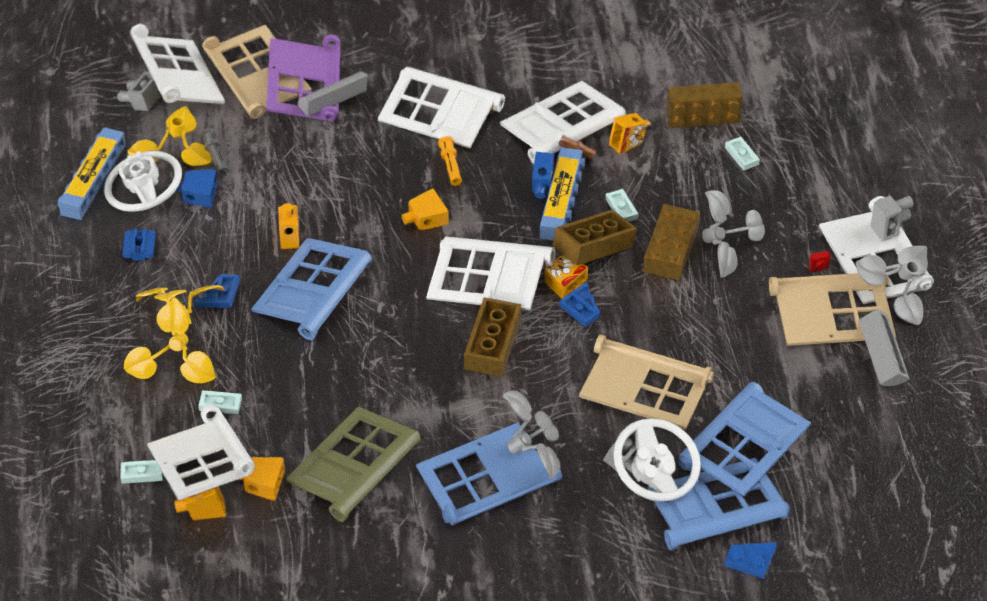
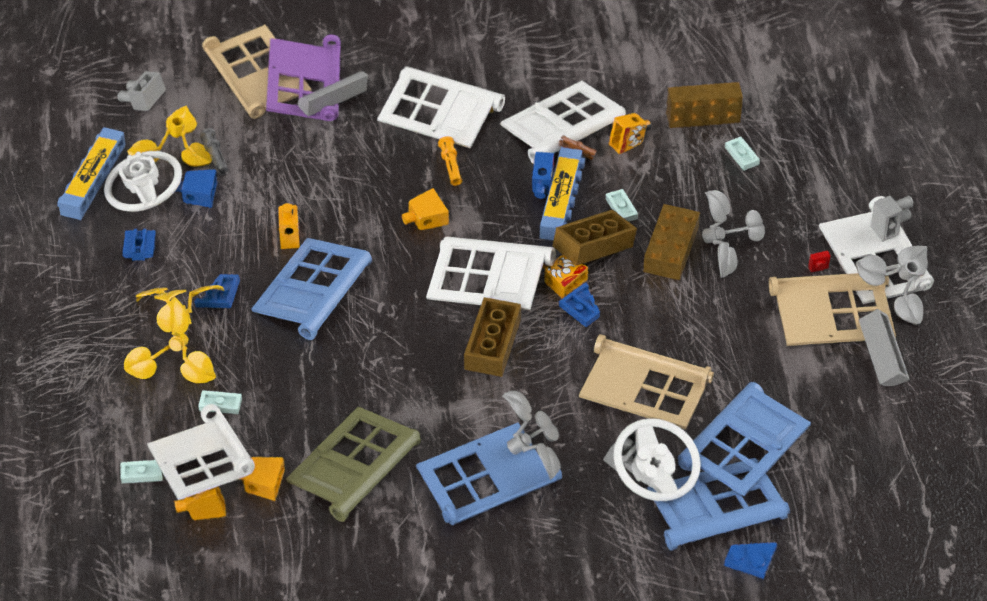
(177, 83): white door -> none

